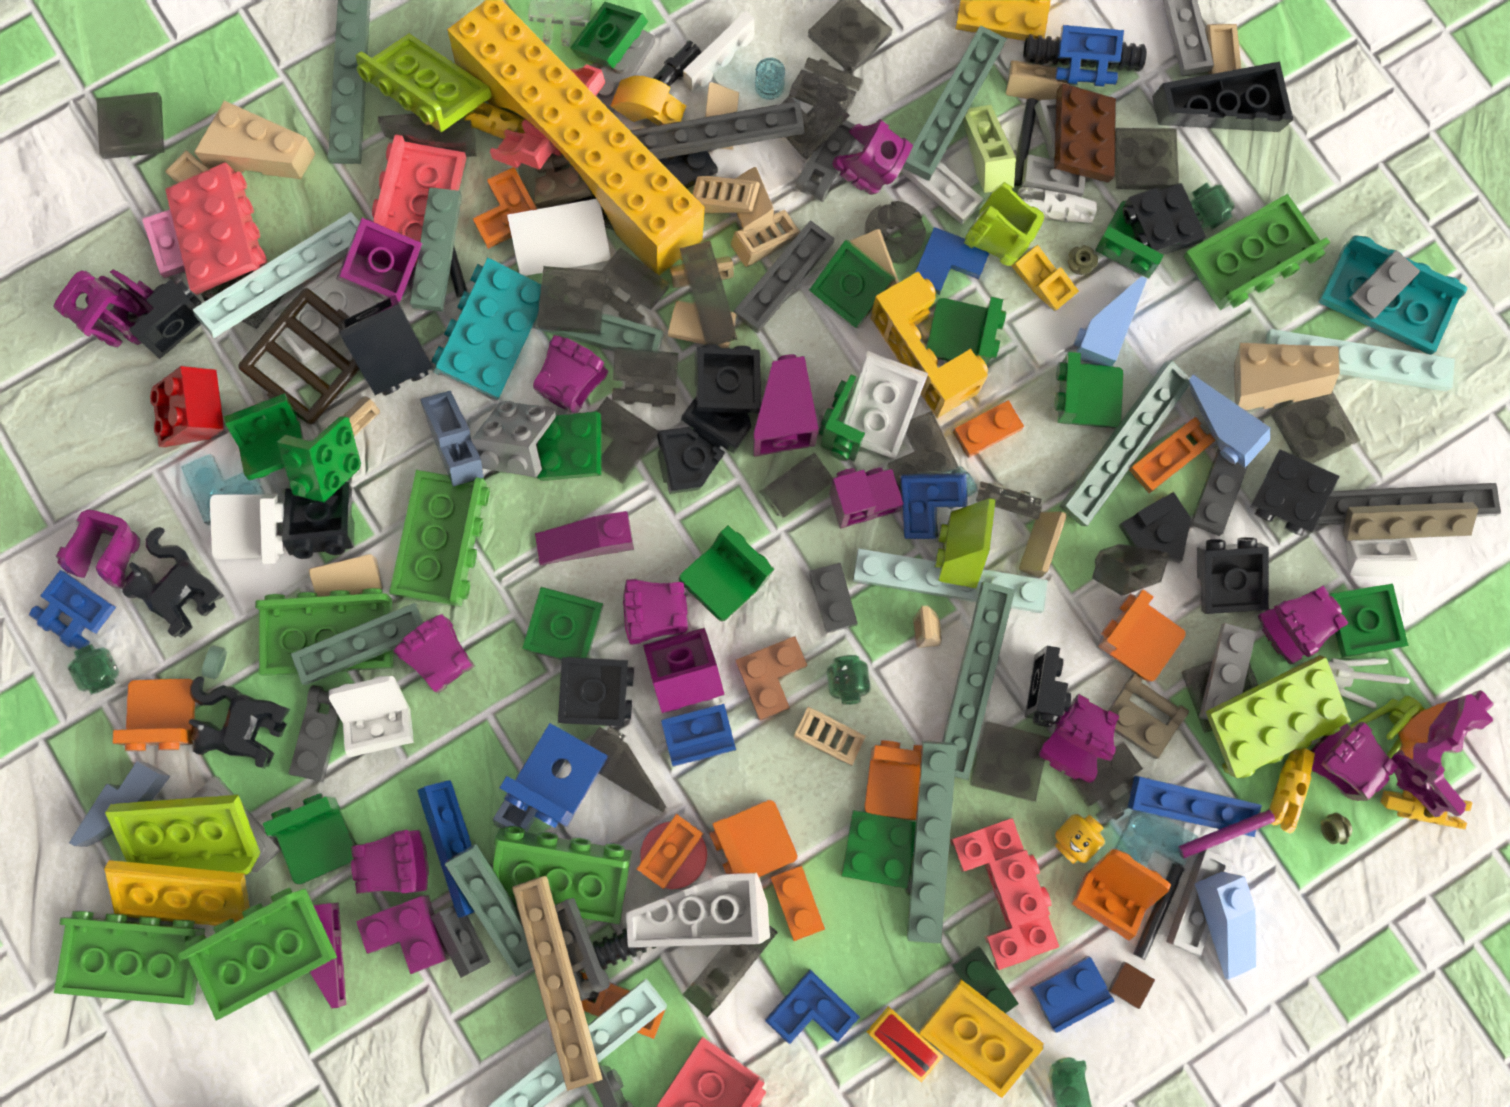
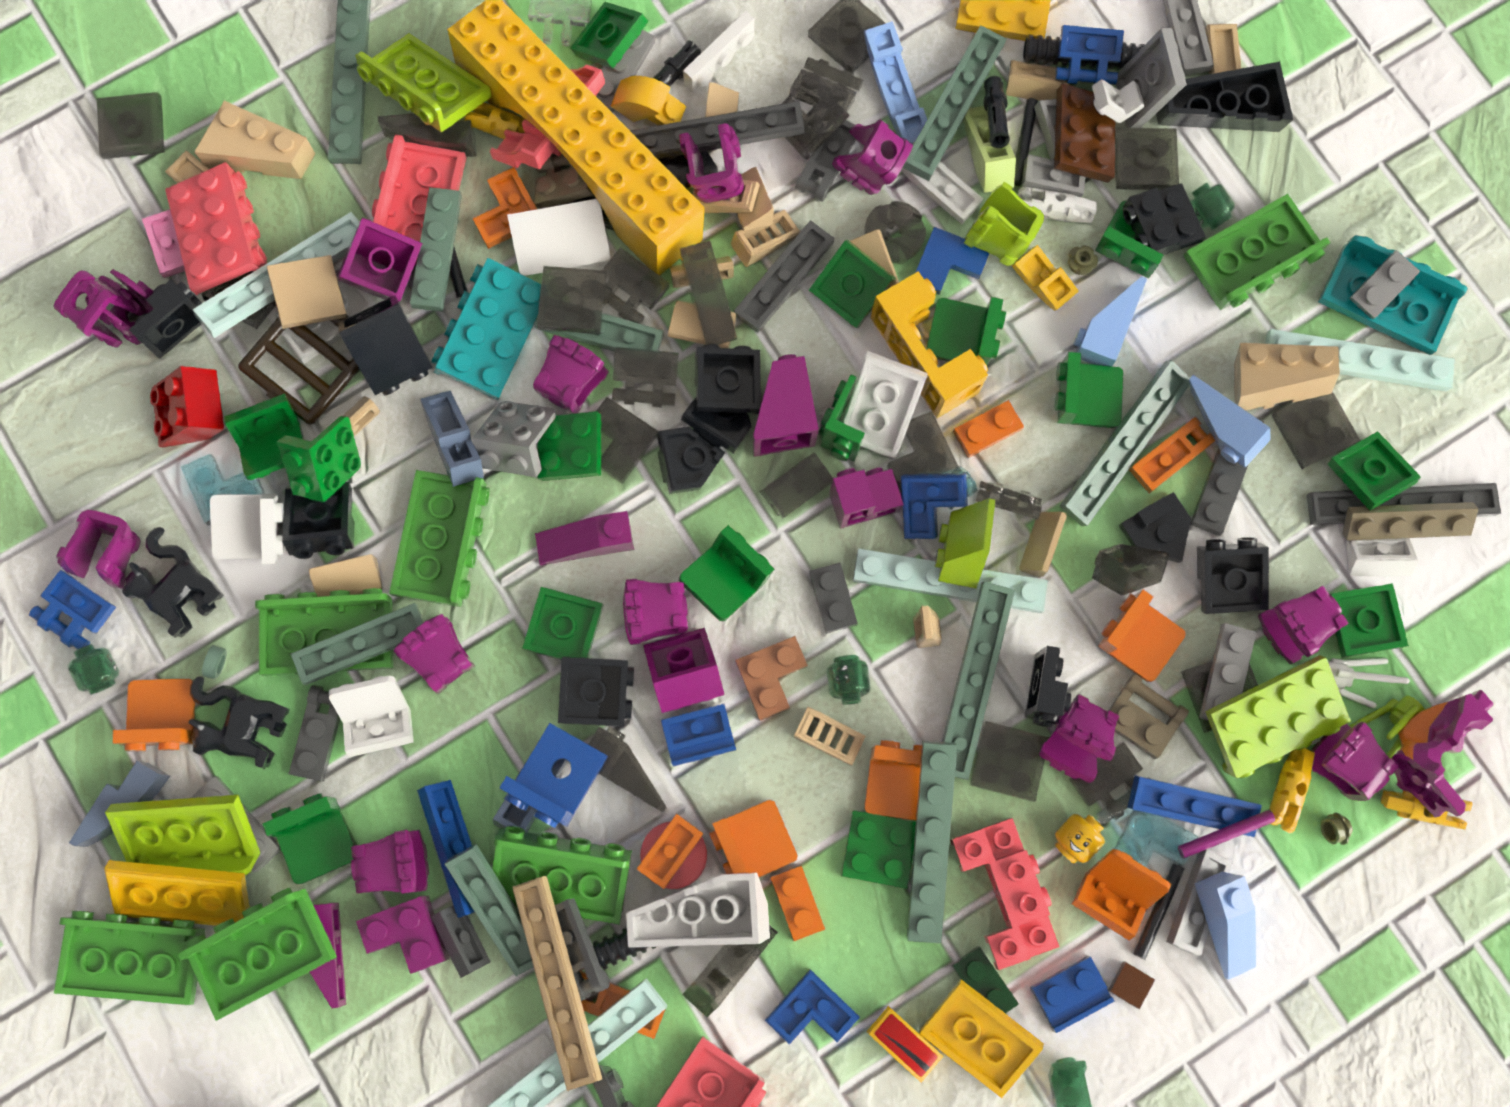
(306, 291): none -> tan tile
(729, 180): none -> magenta piece
(766, 84): clear light blue wheel -> none
(893, 81): none -> light blue slope
(995, 104): none -> black pin
(1117, 103): none -> white bracket
(1157, 72): none -> light grey plate
(1294, 493): black plate -> none
(1373, 470): none -> green plate

